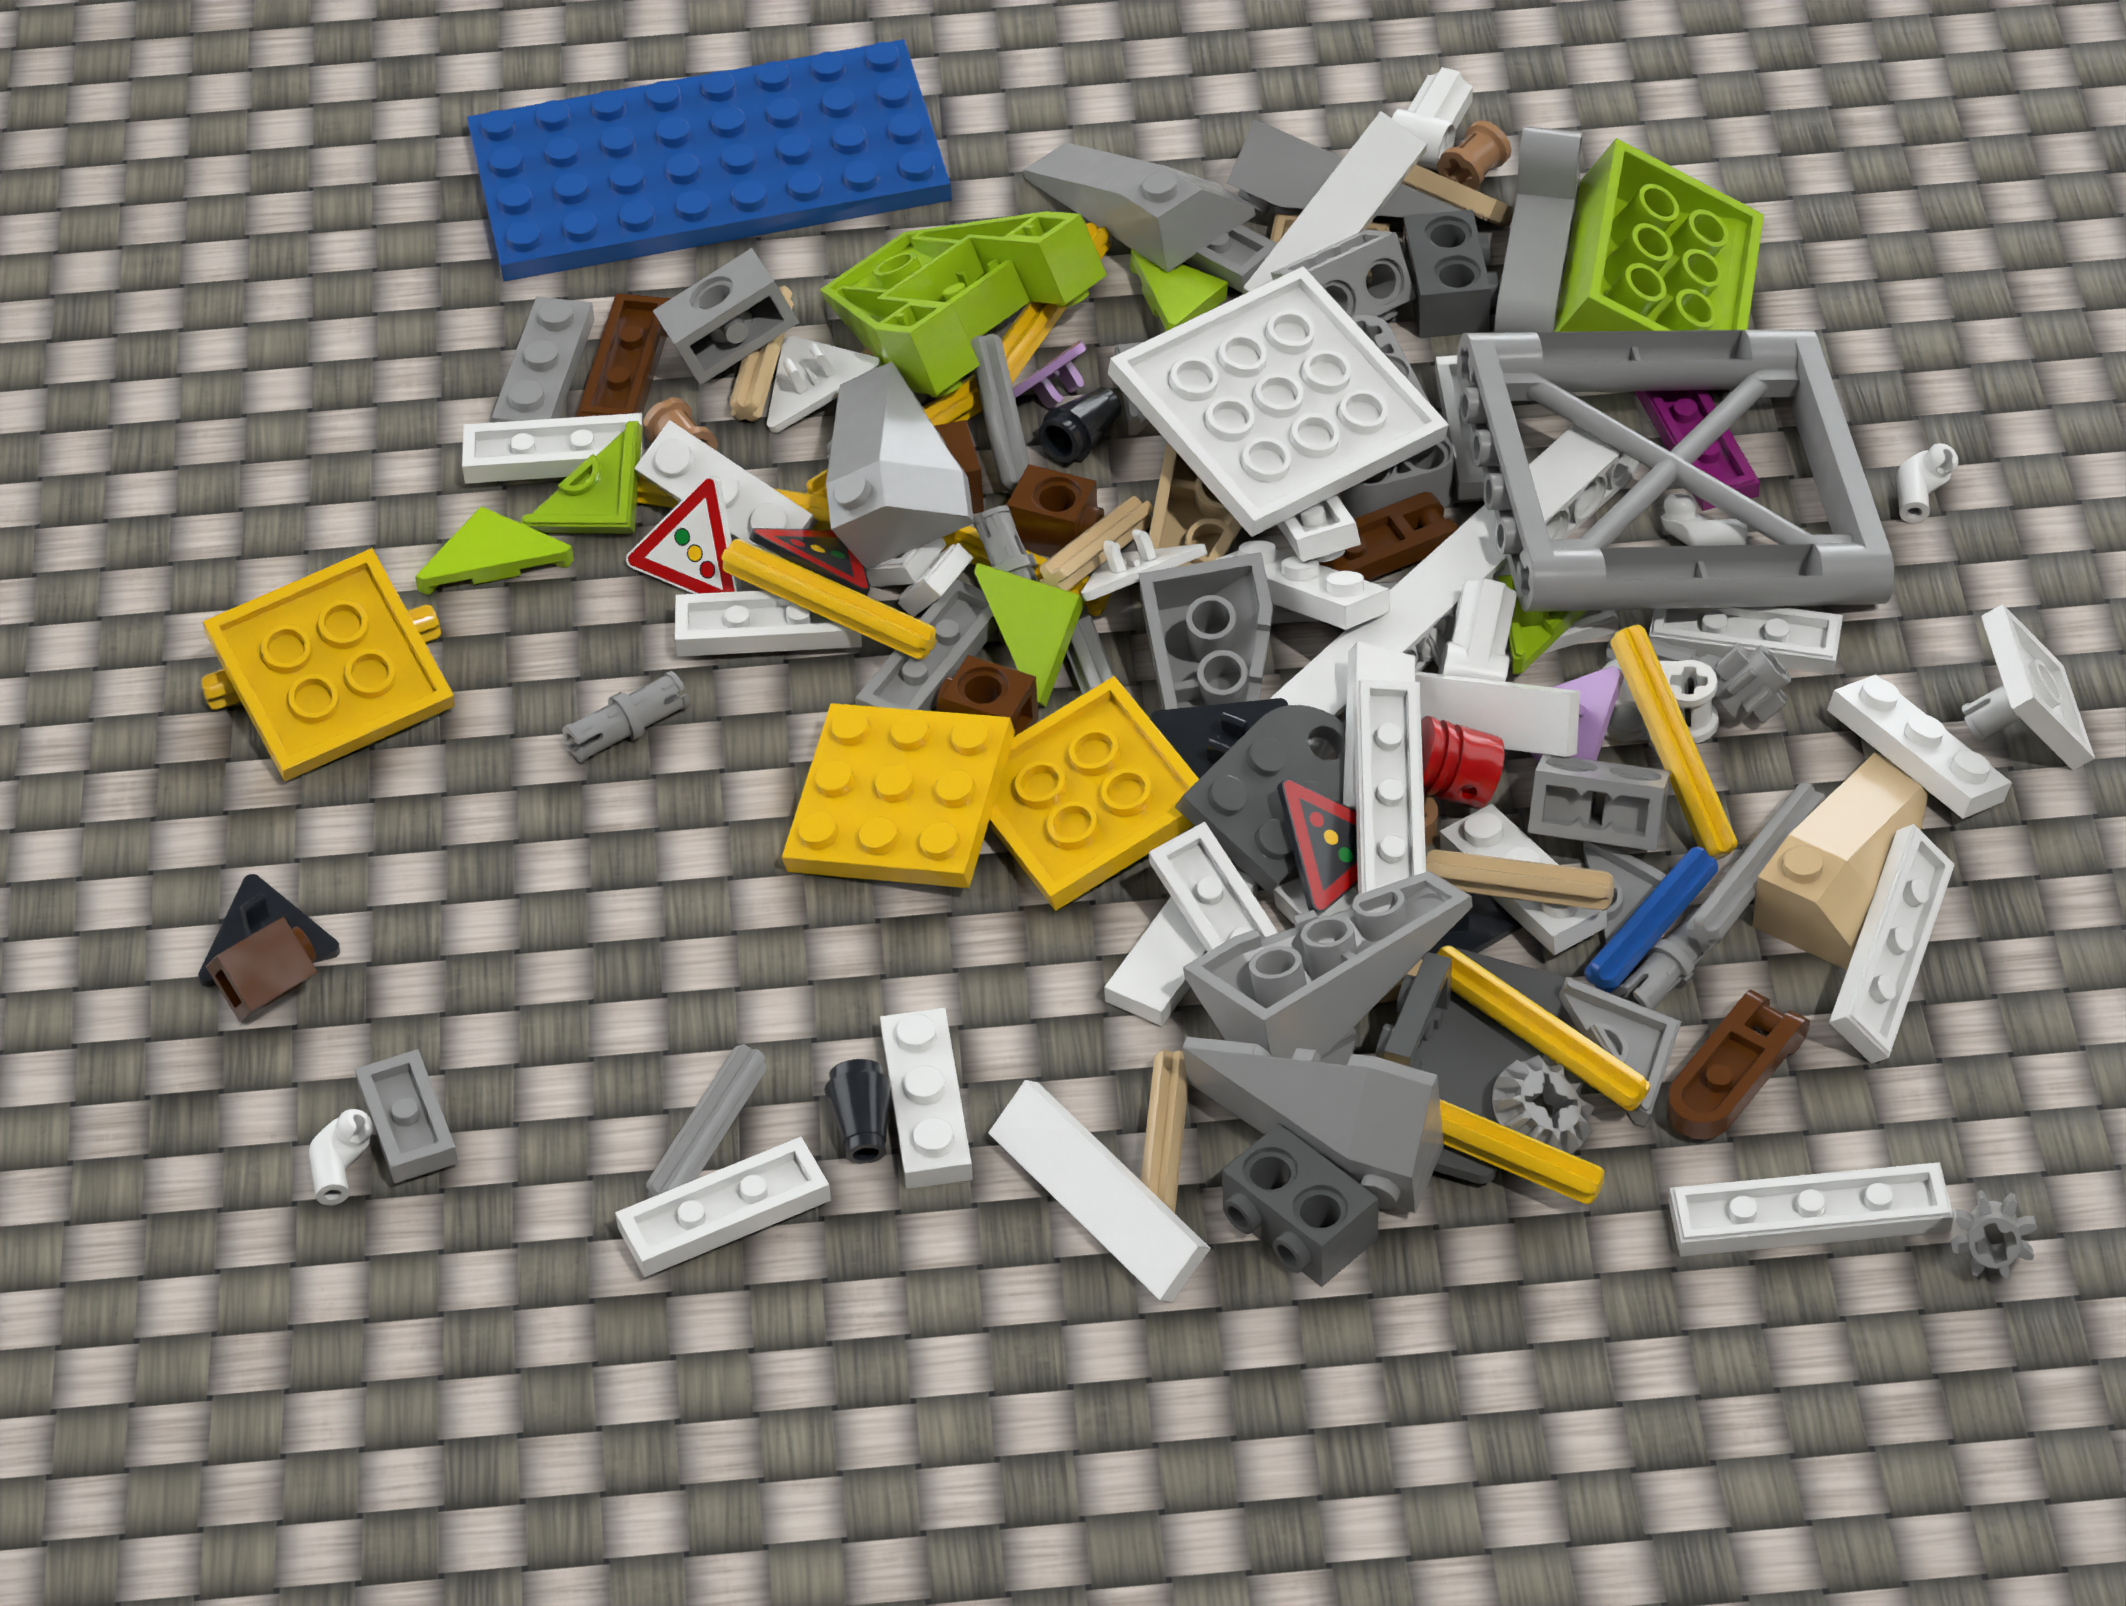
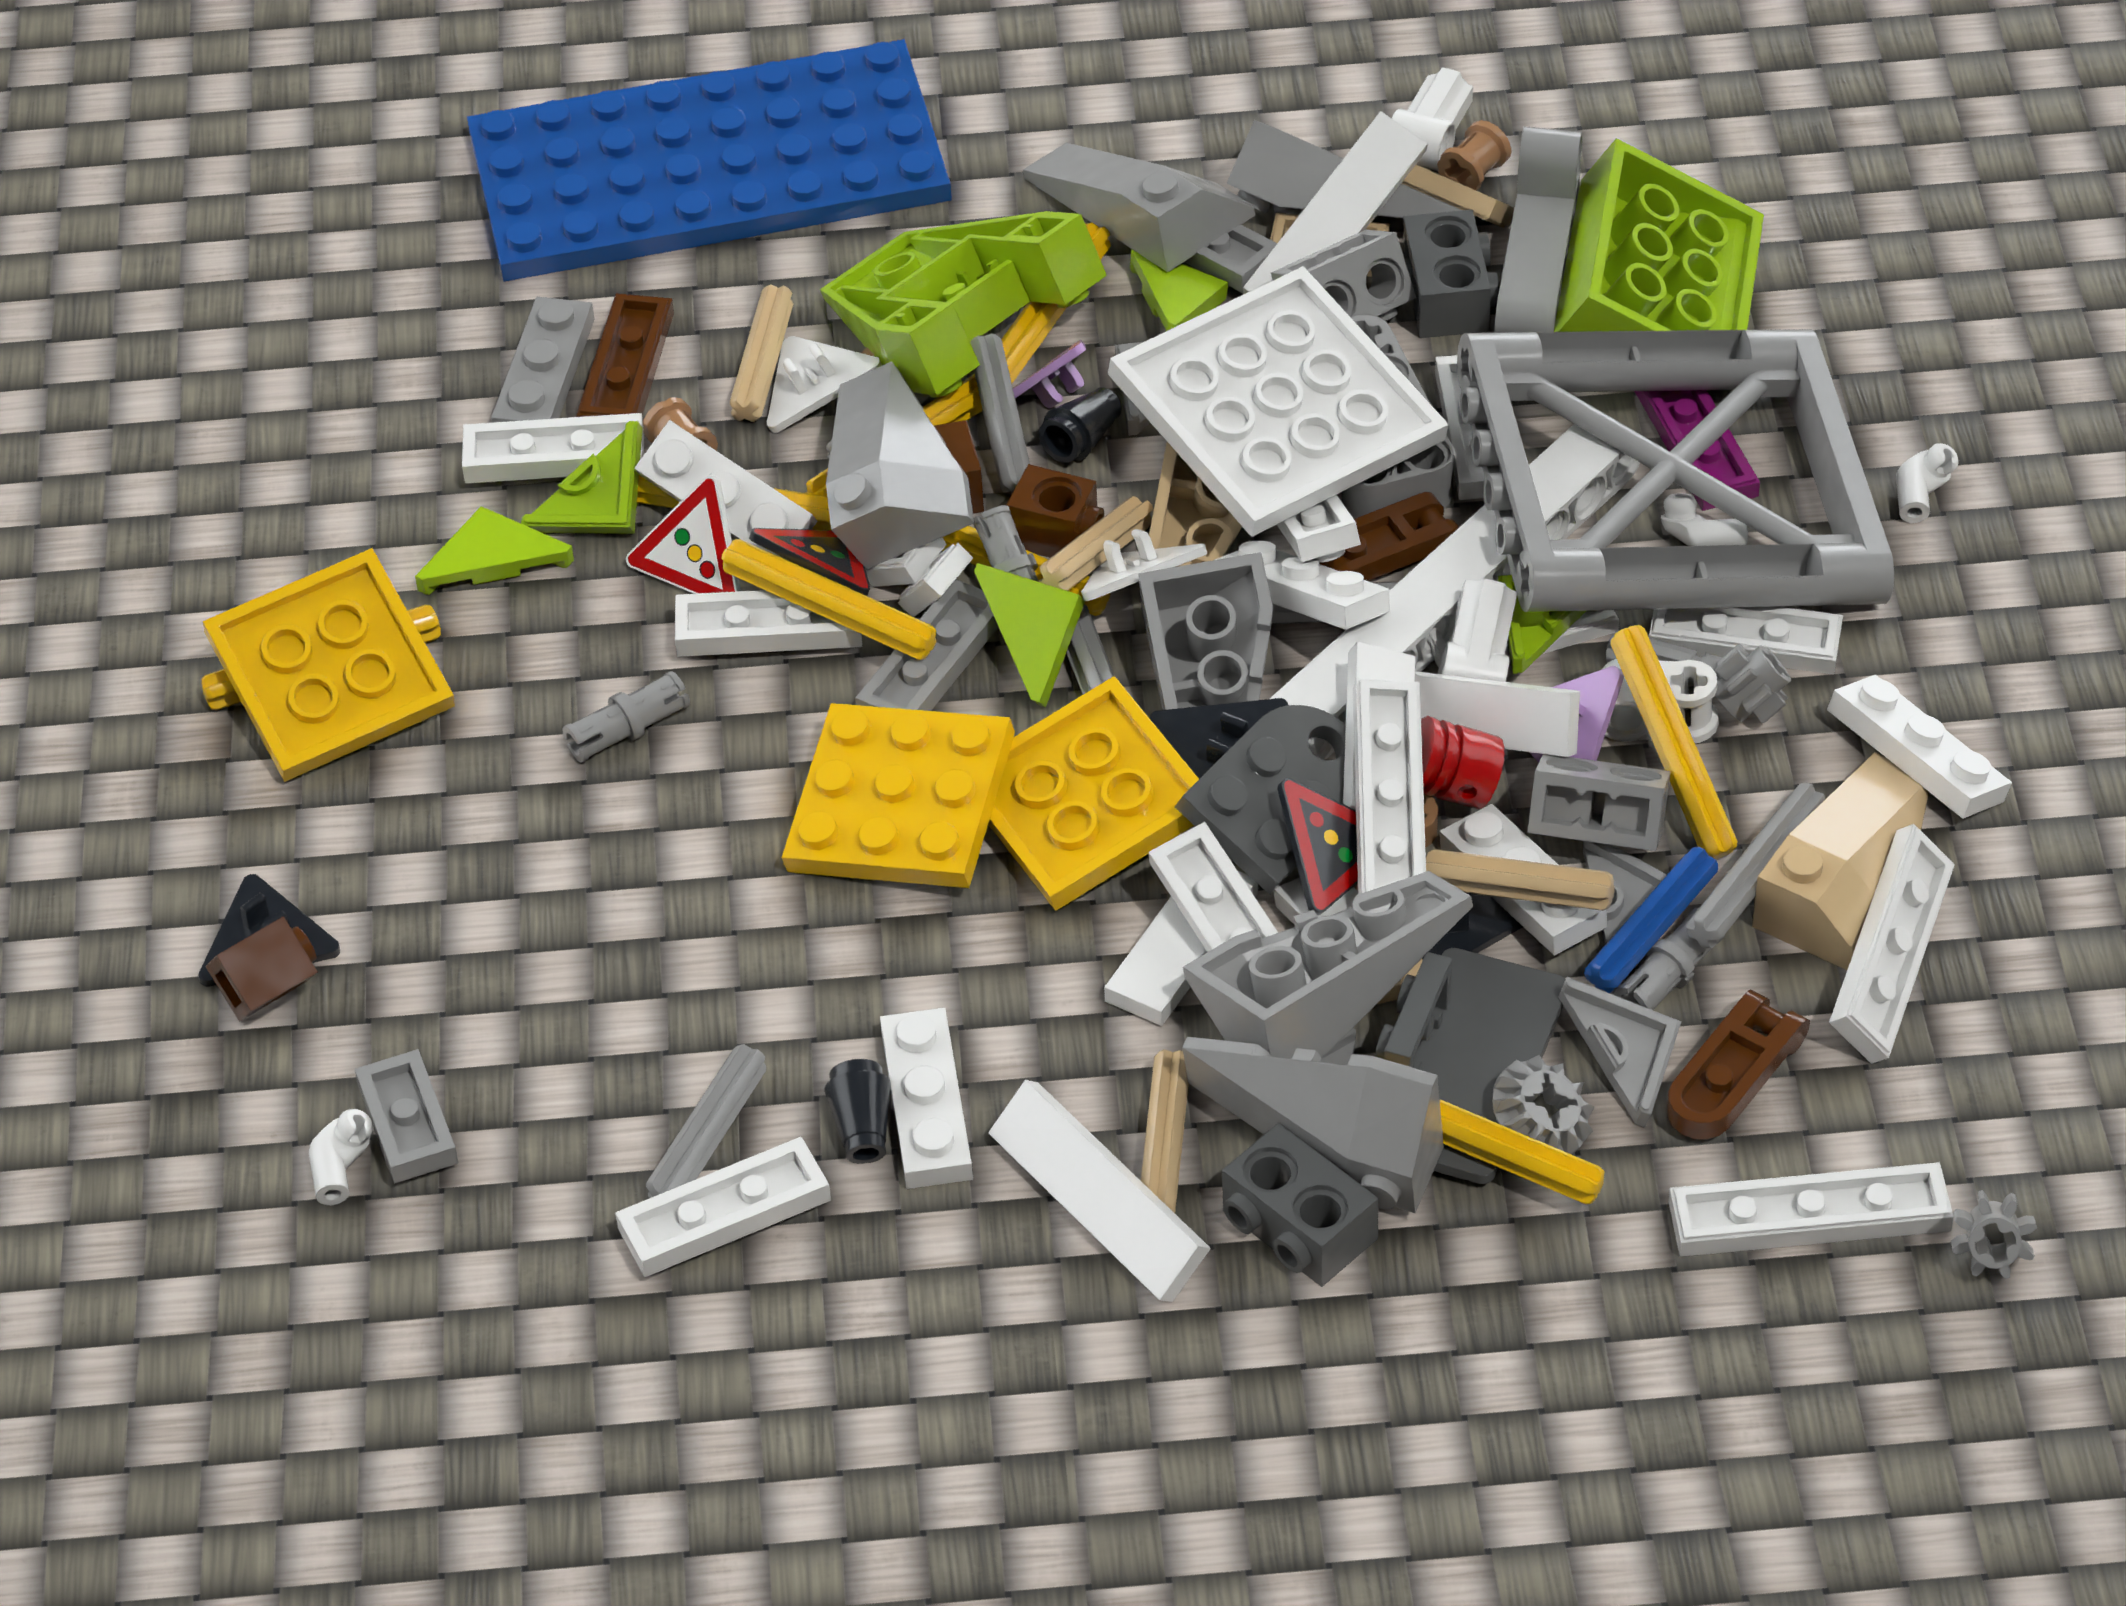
(726, 316): light grey brick -> none
(990, 691): reddish brown brick -> none
(1545, 1032): yellow axle -> none
(2032, 690): white tile -> none

